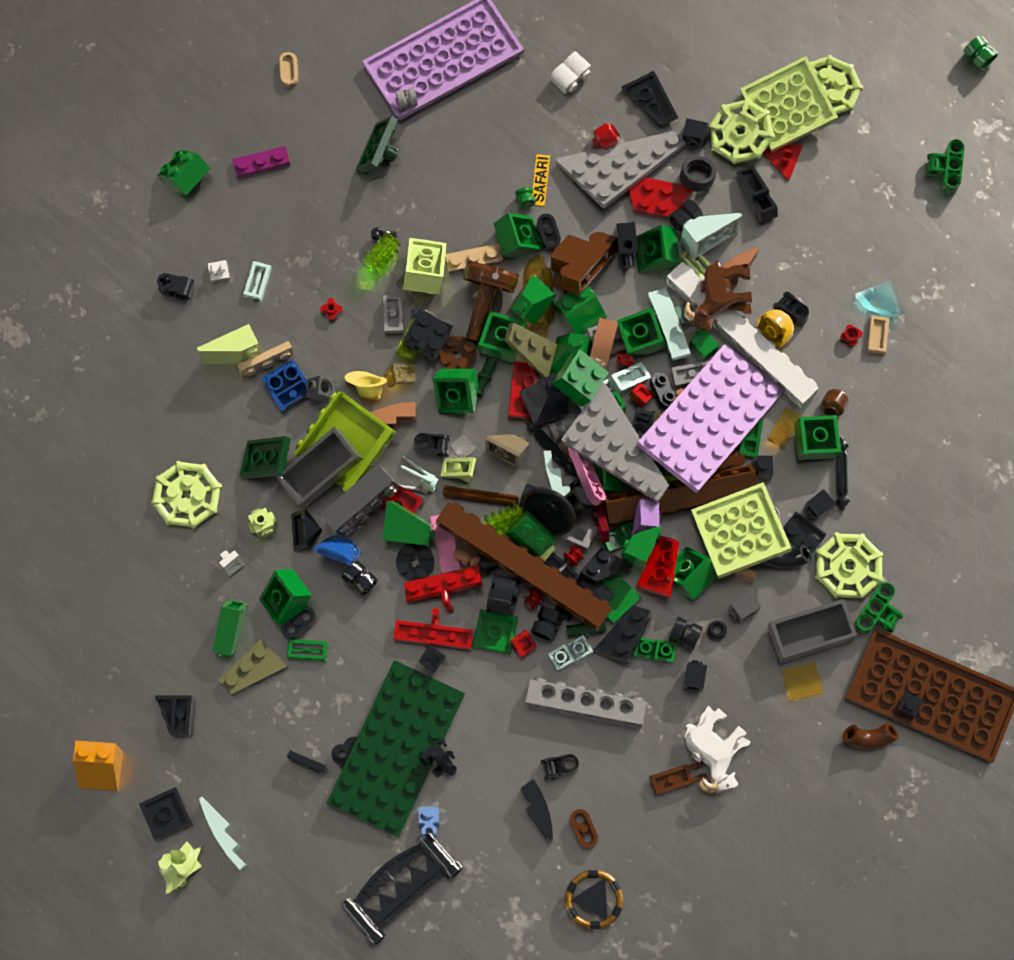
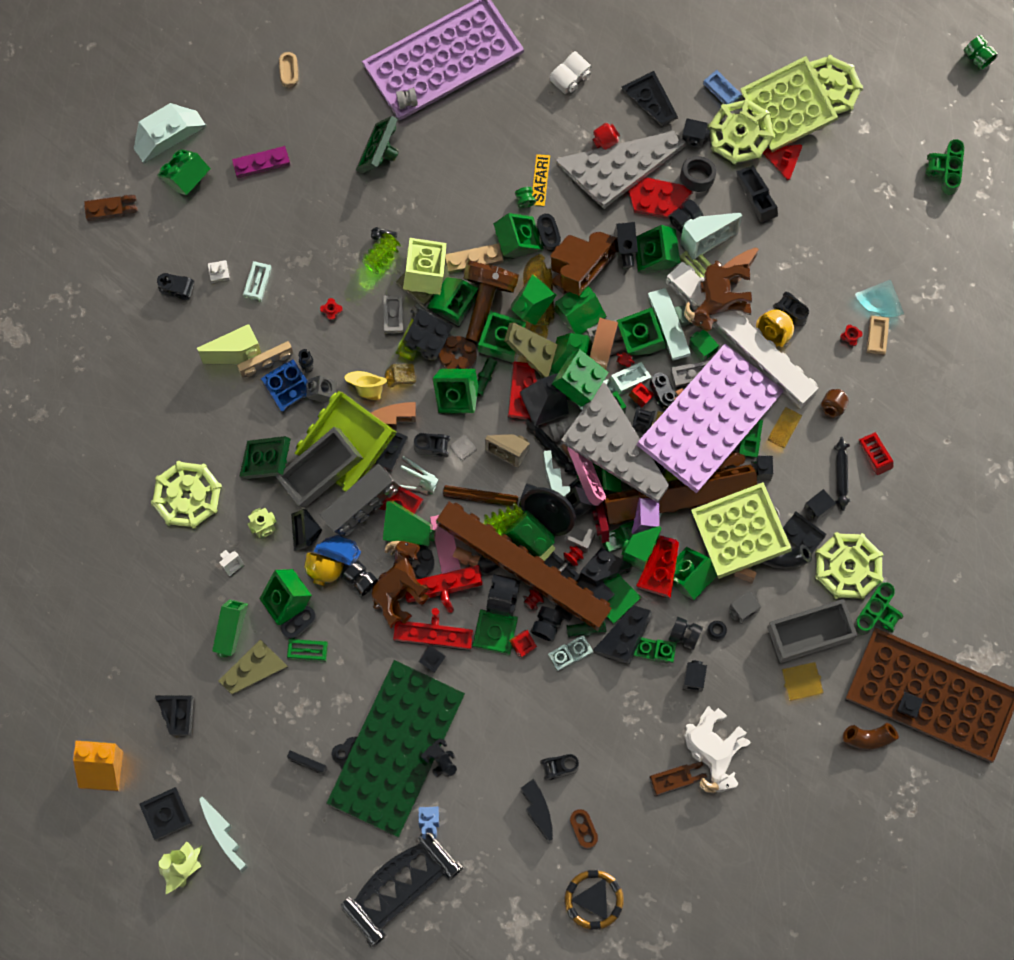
(109, 207): none -> reddish brown hinge
(165, 129): none -> light aqua wedge
(306, 361): none -> black pin
(322, 568): none -> yellow cylinder
(392, 452): none -> black plate
(397, 582): none -> reddish brown animal
(454, 300): none -> green slope
(458, 468): yellowish green slope -> none
(593, 711): light grey brick -> none
(722, 88): none -> medium blue plate
(817, 437): green brick -> none
(881, 464): none -> red slope

